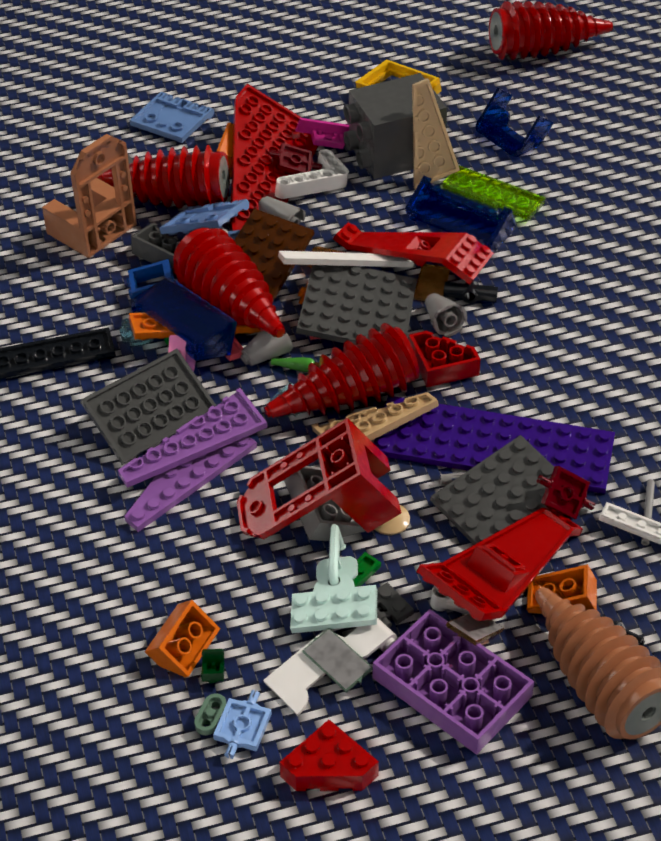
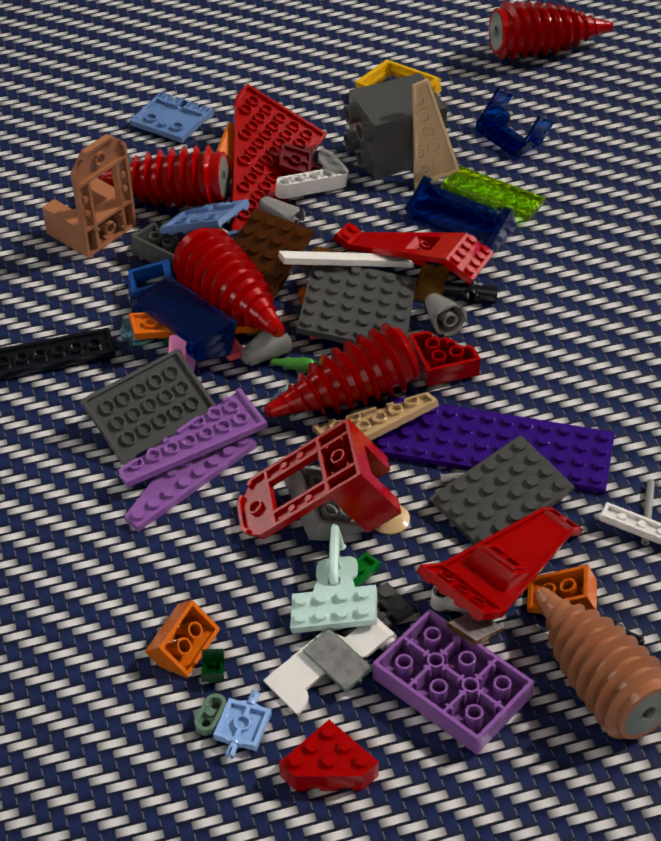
(323, 132): dark pink bracket -> none
(565, 492): dark red plate -> none

